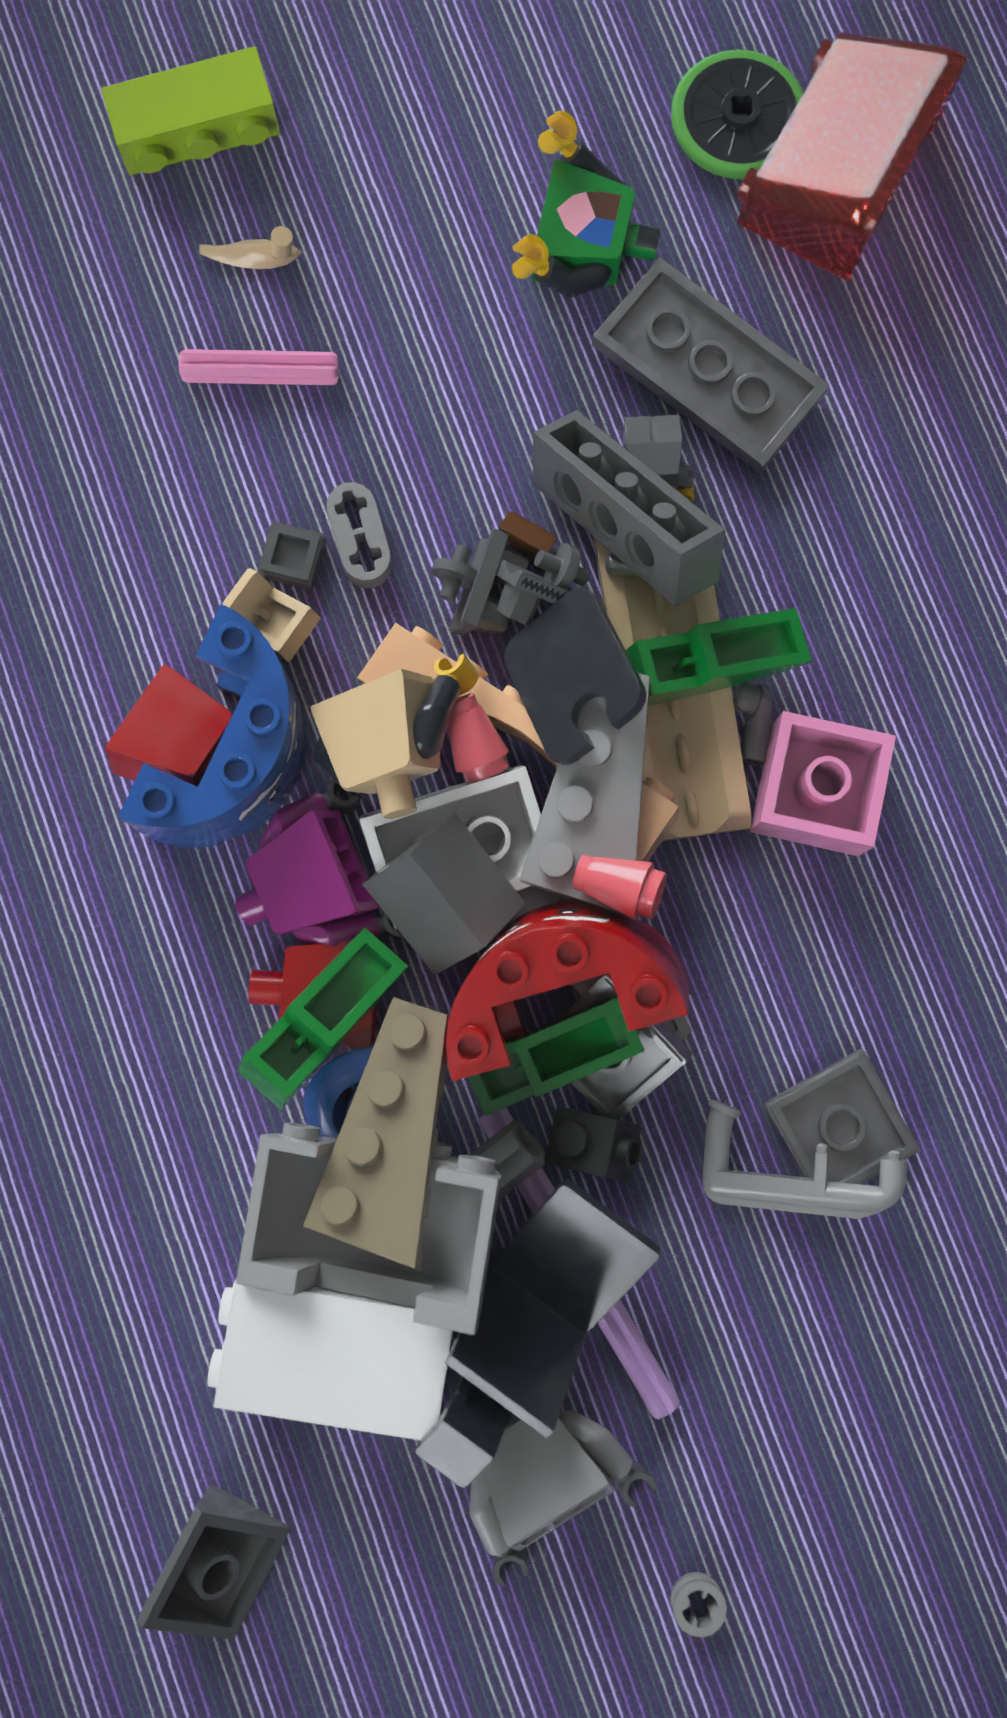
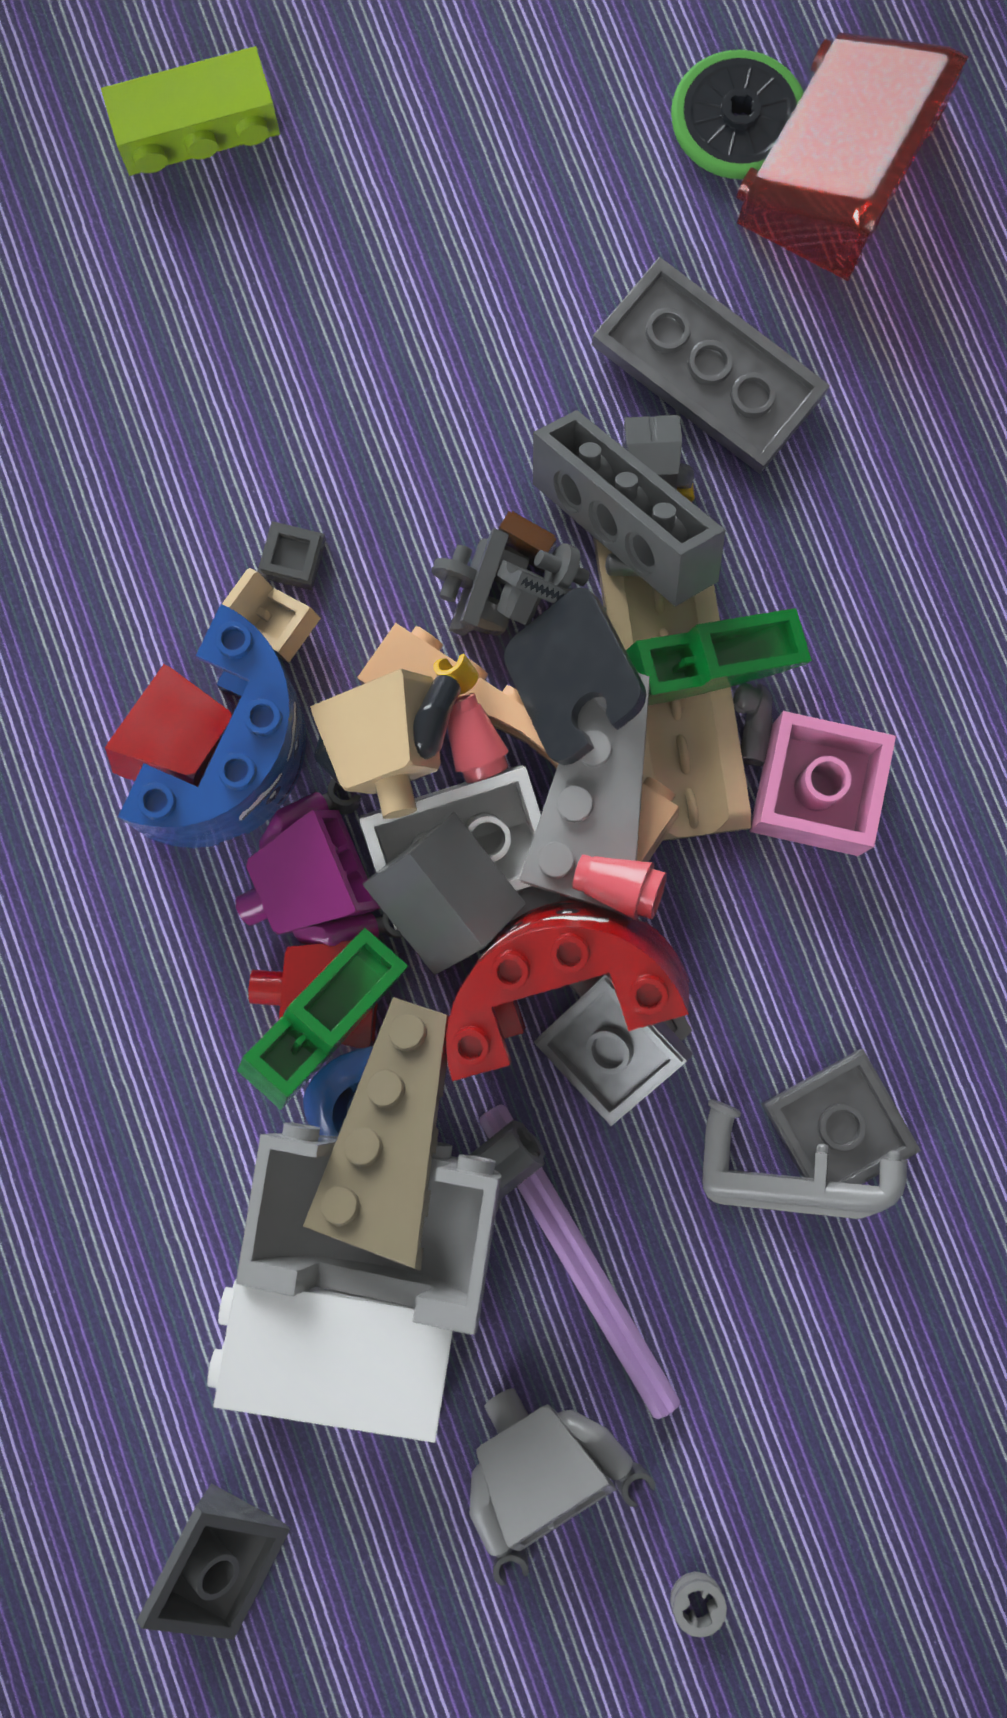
(256, 252): tan bar -> none
(258, 367): bright pink axle -> none
(371, 531): light grey beam -> none
(533, 1320): black piece -> none
(558, 1055): green slope -> none
(583, 220): torso -> none
(594, 1144): pearl dark grey bracket -> none

